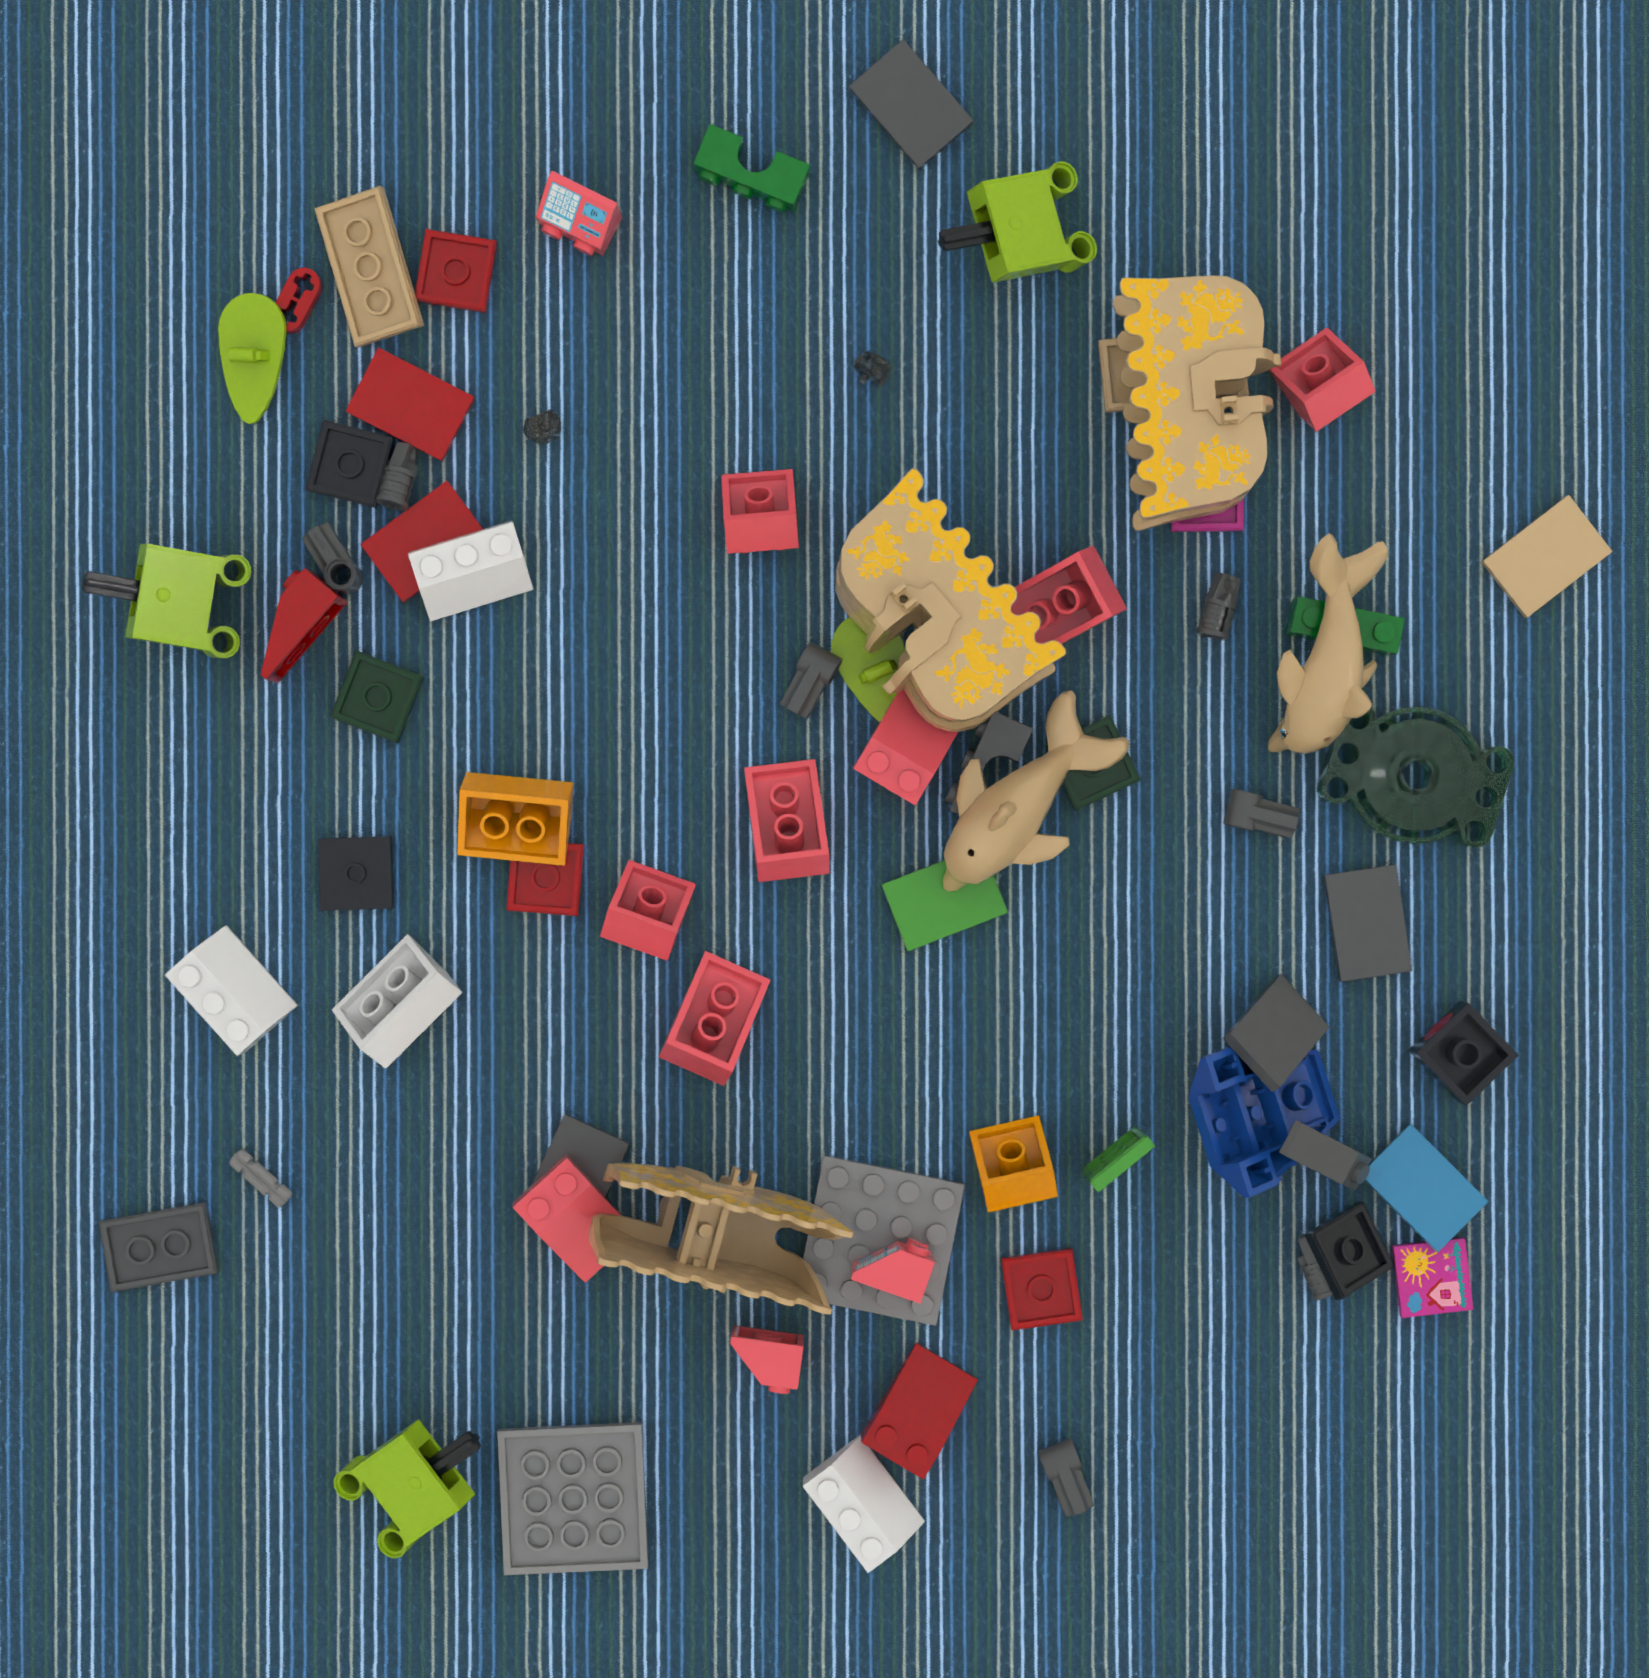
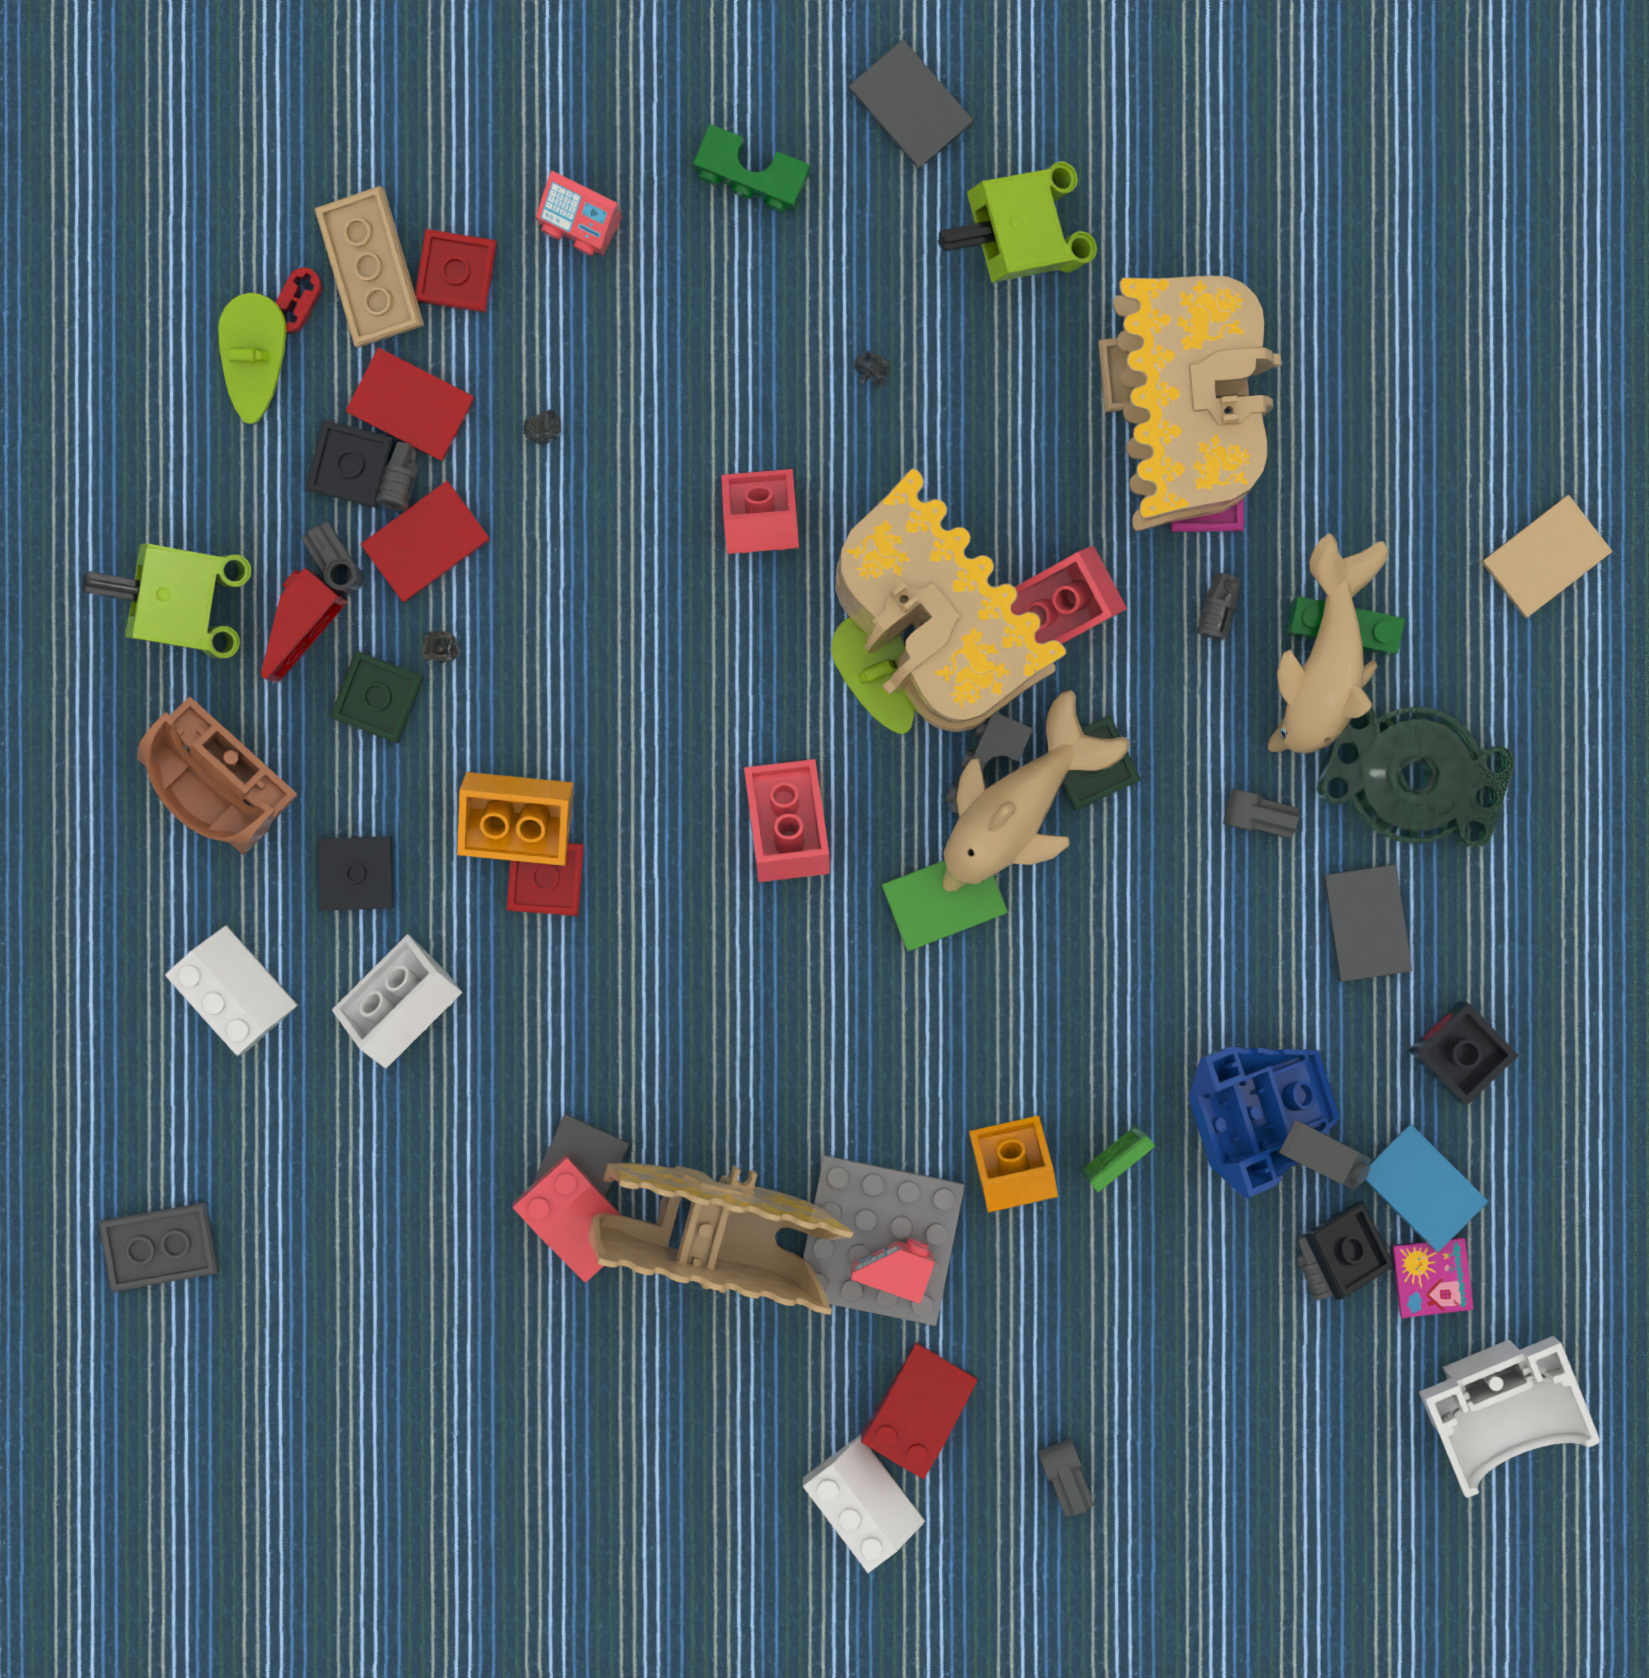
(212, 781): none -> nougat piece
(260, 1178): light grey axle -> none
(411, 1482): lime piece -> none
(440, 646): none -> clear smoke piece
(470, 570): white slope -> none
(573, 1498): light grey plate -> none
(647, 910): coral slope -> none
(714, 1018): coral slope -> none
(770, 1356): coral slope -> none
(814, 672): dark grey piece -> none
(904, 750): coral slope -> none
(1041, 1289): red tile -> none
(1276, 1032): dark grey tile -> none
(1323, 379): coral slope -> none
(1505, 1406): none -> white piece

